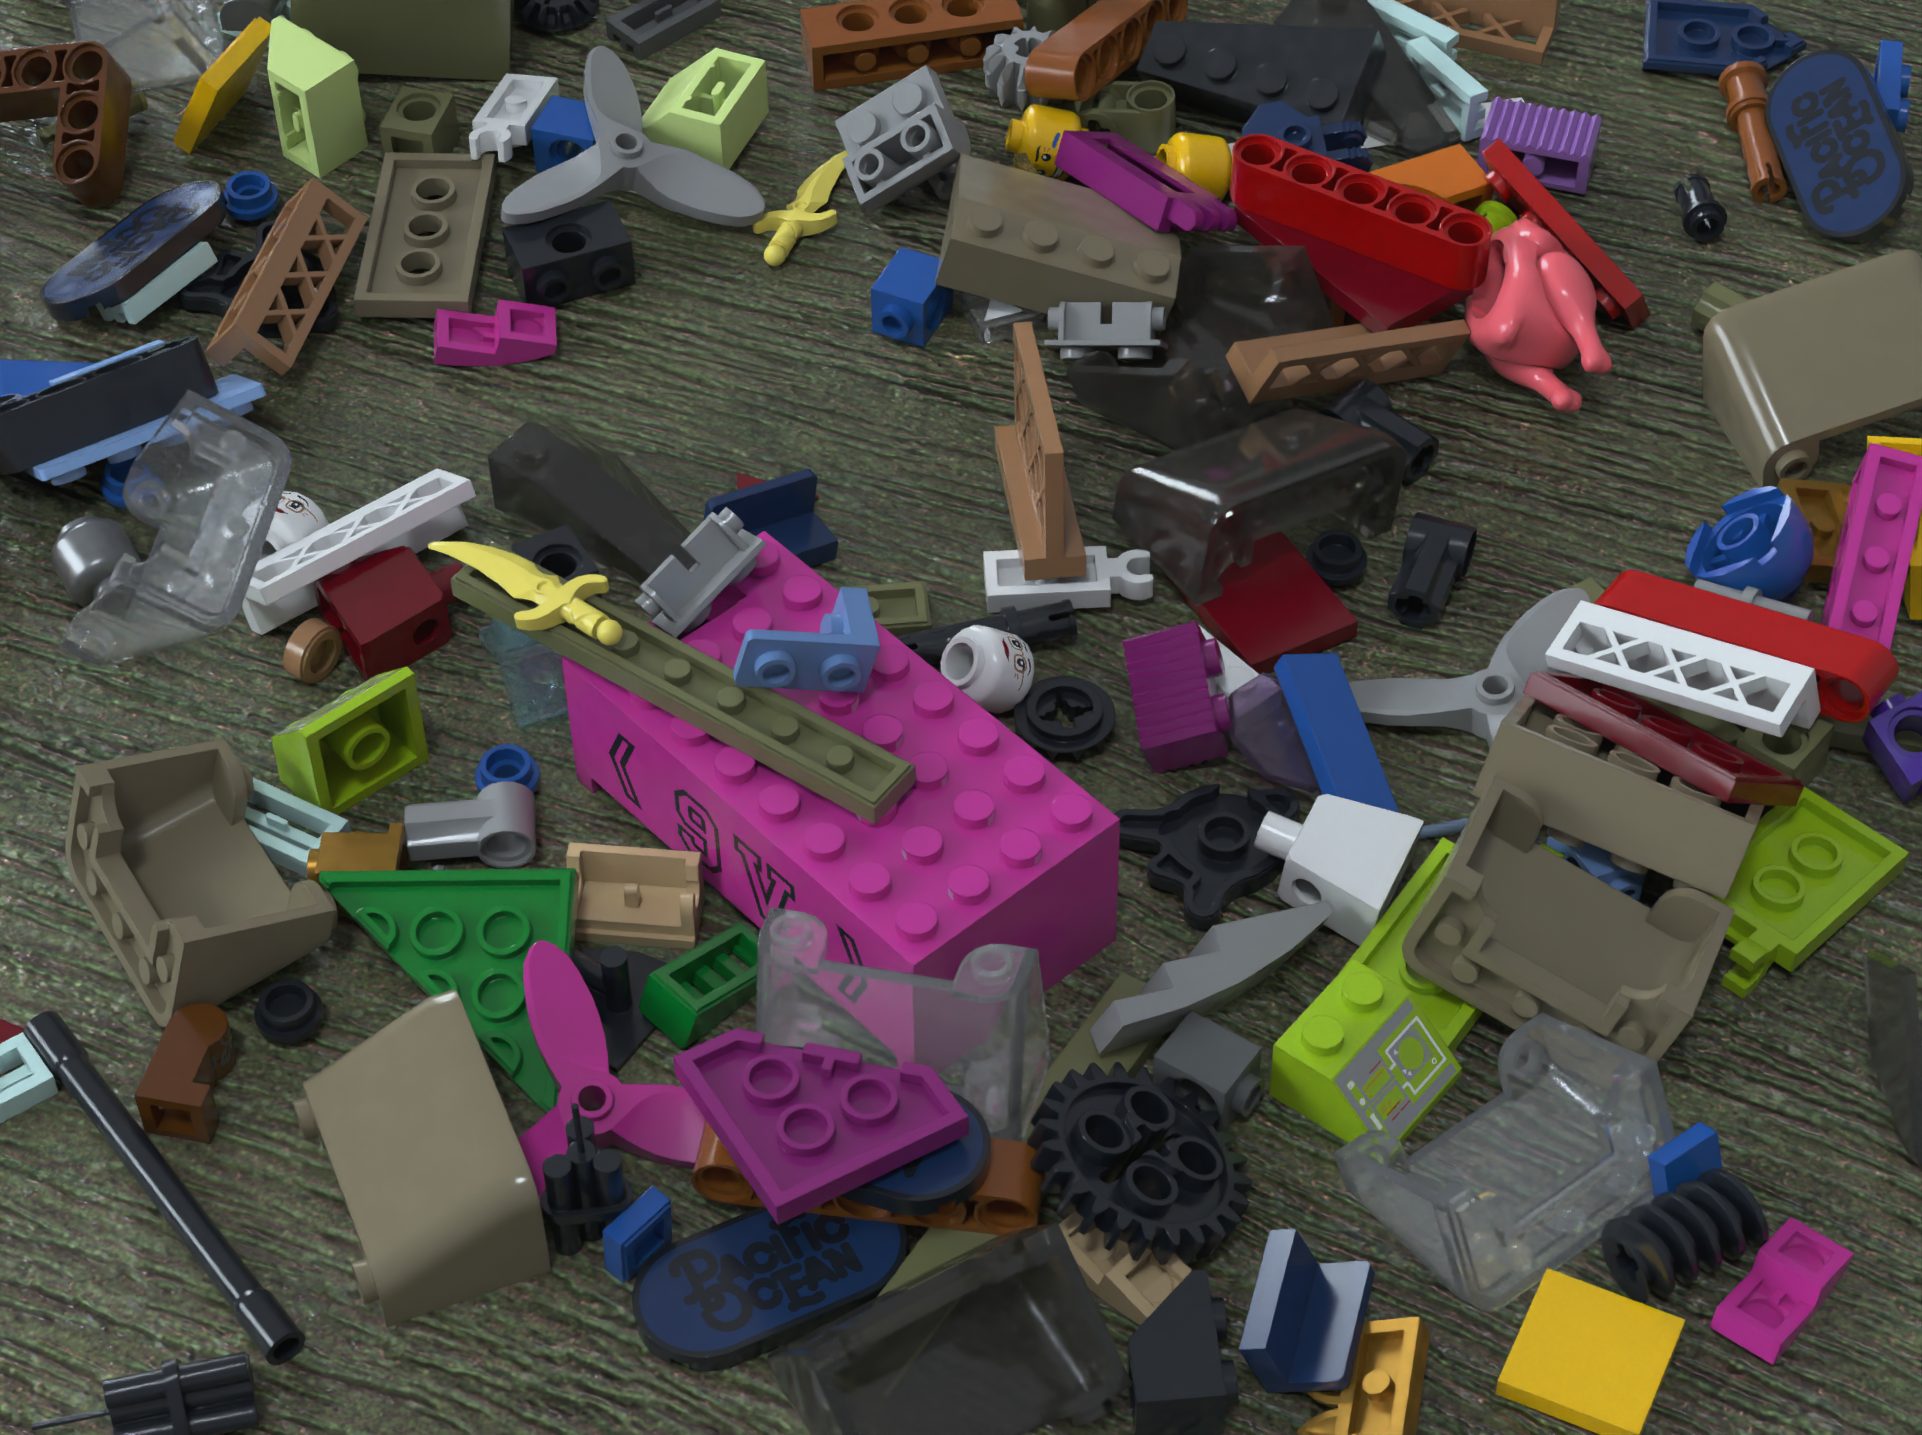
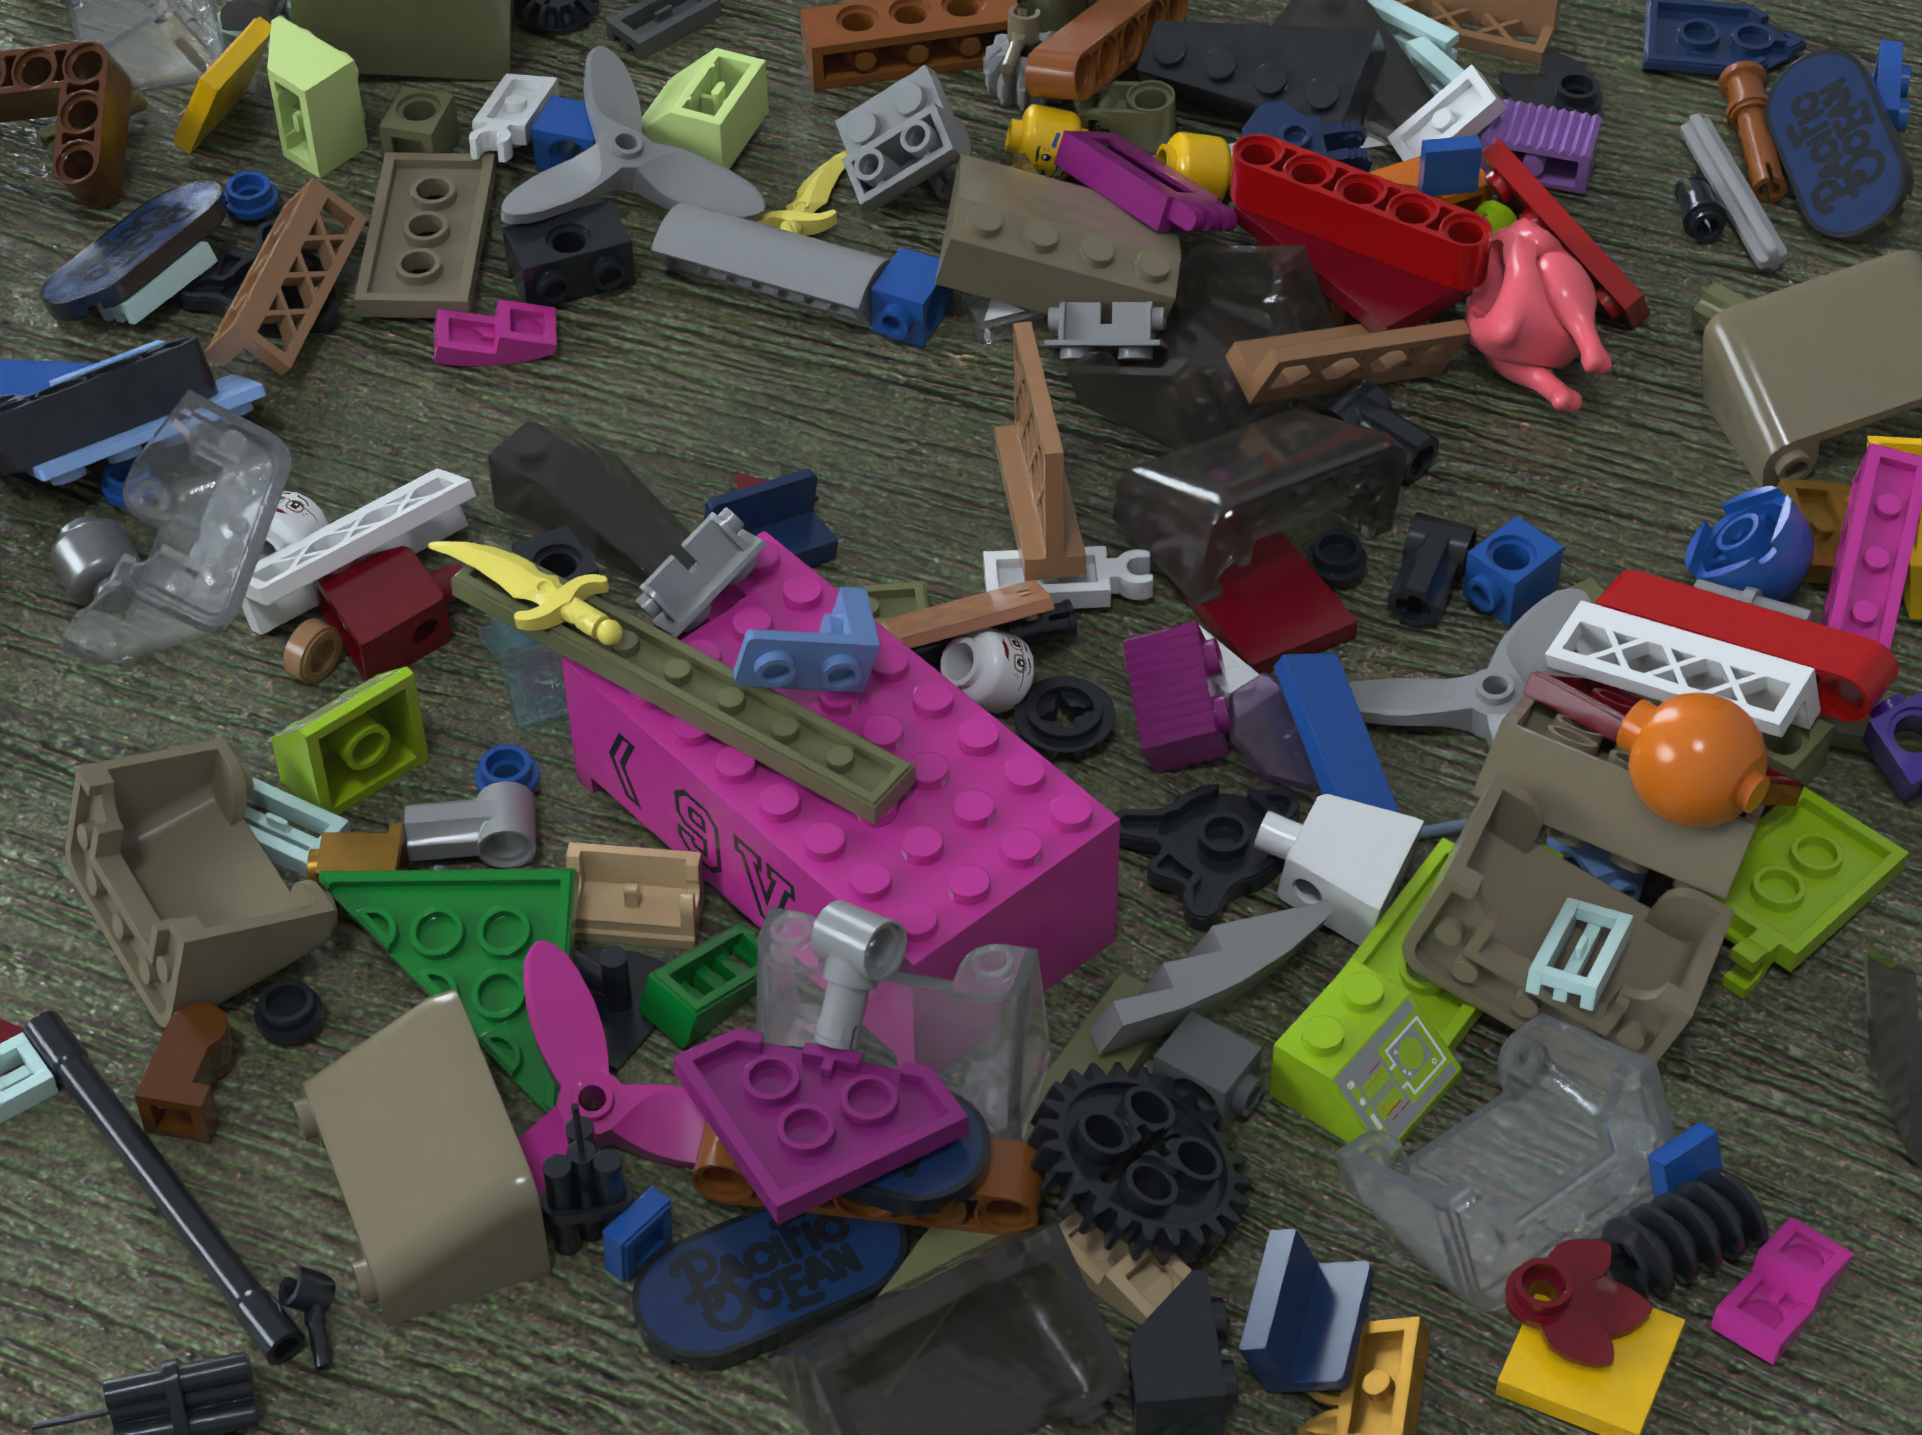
(313, 1296): none -> black hand
(769, 261): none -> light grey brick
(858, 954): none -> light grey pin
(970, 614): none -> nougat container
(1020, 33): none -> dark tan hand
(1450, 165): none -> blue tile
(1456, 111): none -> white plate
(1512, 570): none -> blue brick
(1559, 84): none -> black plate
(1570, 979): none -> light aqua tile
(1584, 1303): none -> dark red plate
(1695, 759): none -> orange brick
(1734, 193): none -> light grey axle

